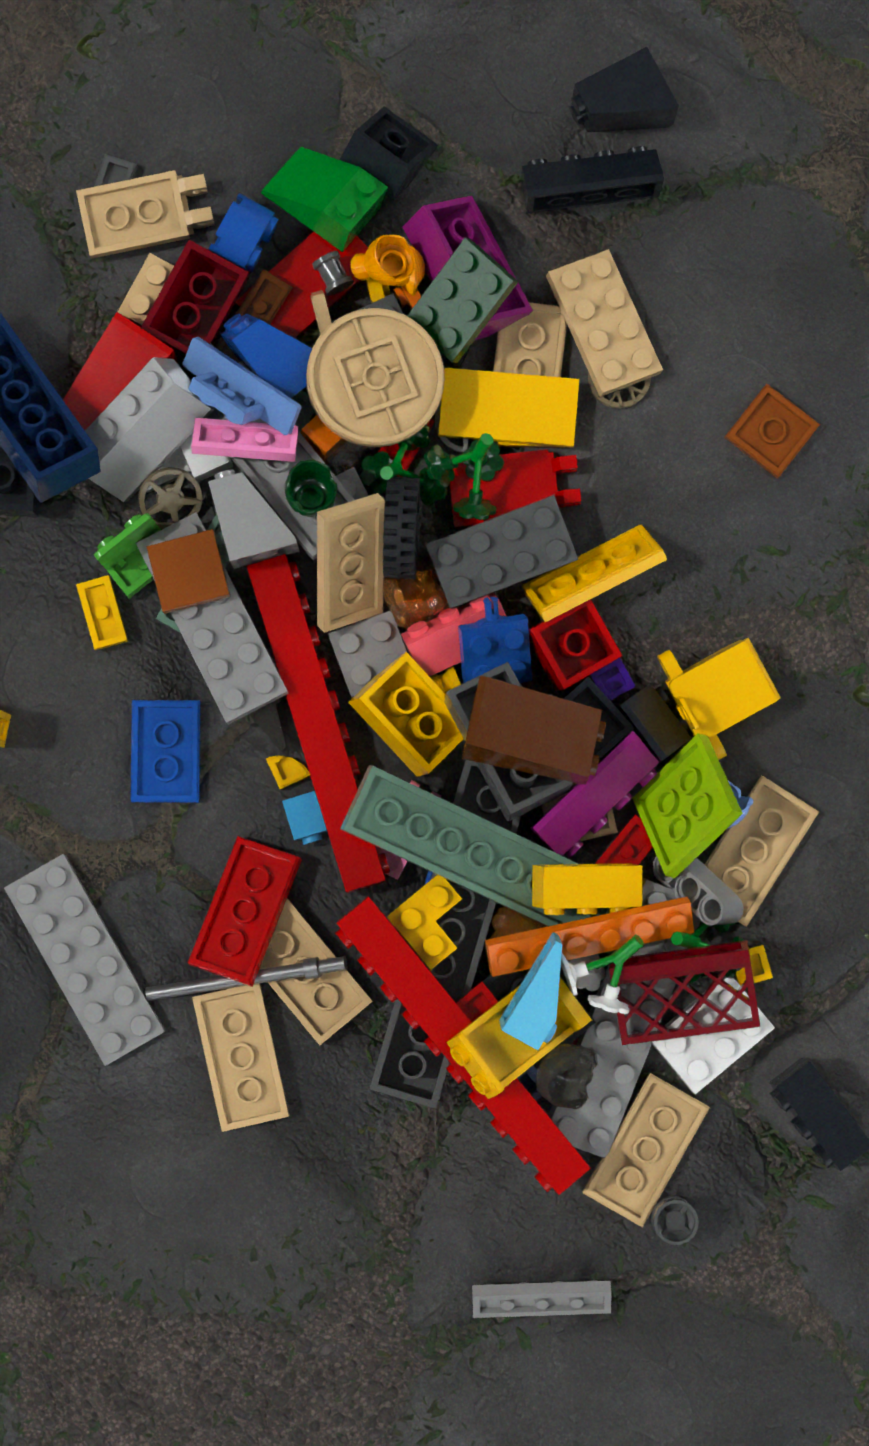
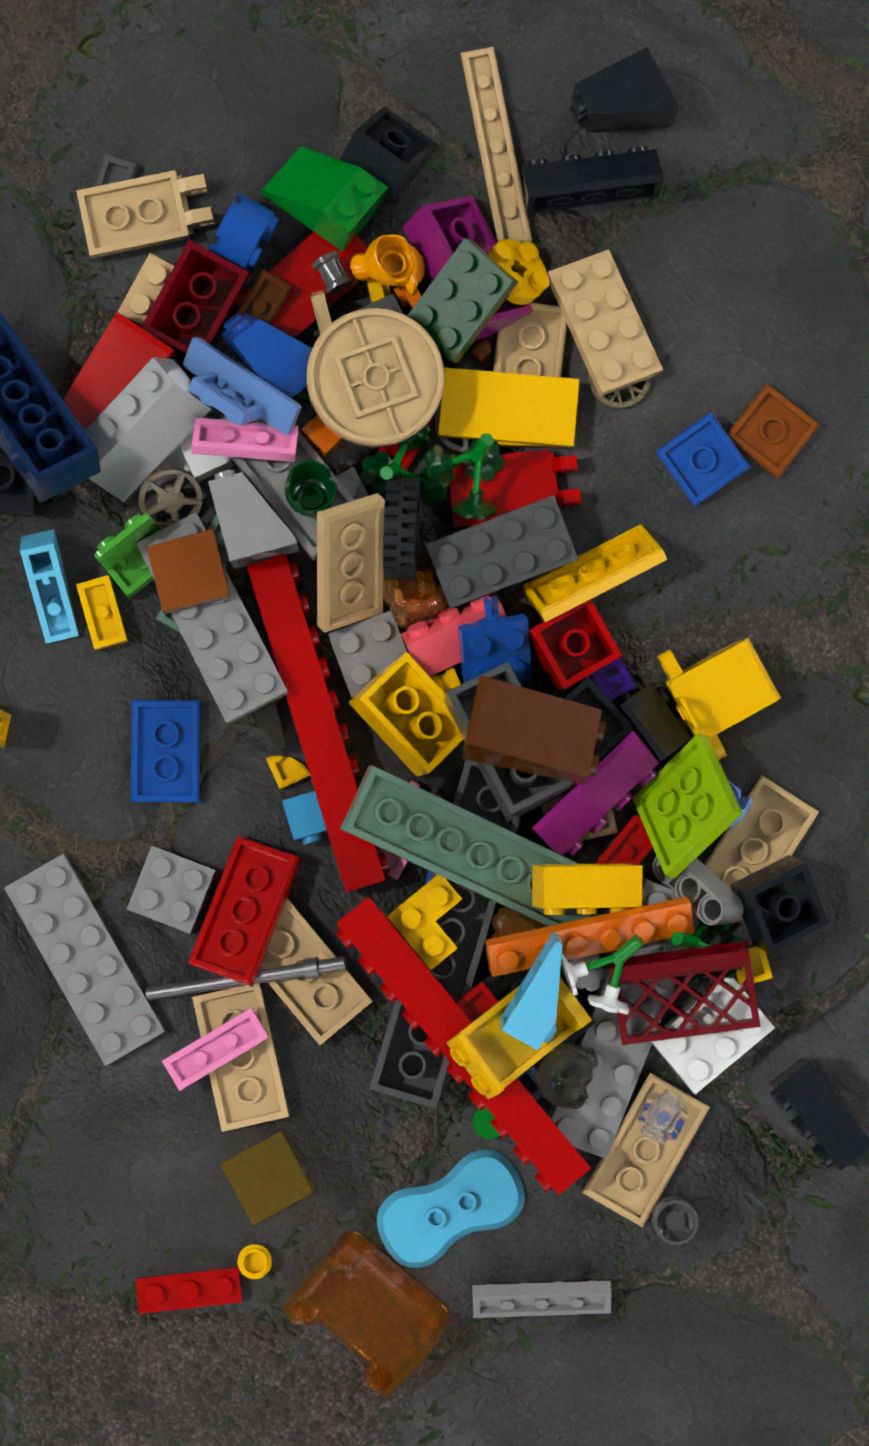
(49, 585): none -> medium azure slope
(171, 889): none -> light grey plate
(188, 1289): none -> red plate
(215, 1049): none -> bright pink plate
(254, 1261): none -> yellow plate
(267, 1177): none -> clear yellow tile
(371, 1310): none -> clear orange windscreen
(428, 1219): none -> medium azure plate
(481, 350): none -> reddish brown hand
(482, 1124): none -> green tile
(495, 145): none -> tan tile
(526, 260): none -> yellow plate
(662, 1116): none -> clear head
(703, 459): none -> blue tile
(780, 904): none -> black brick

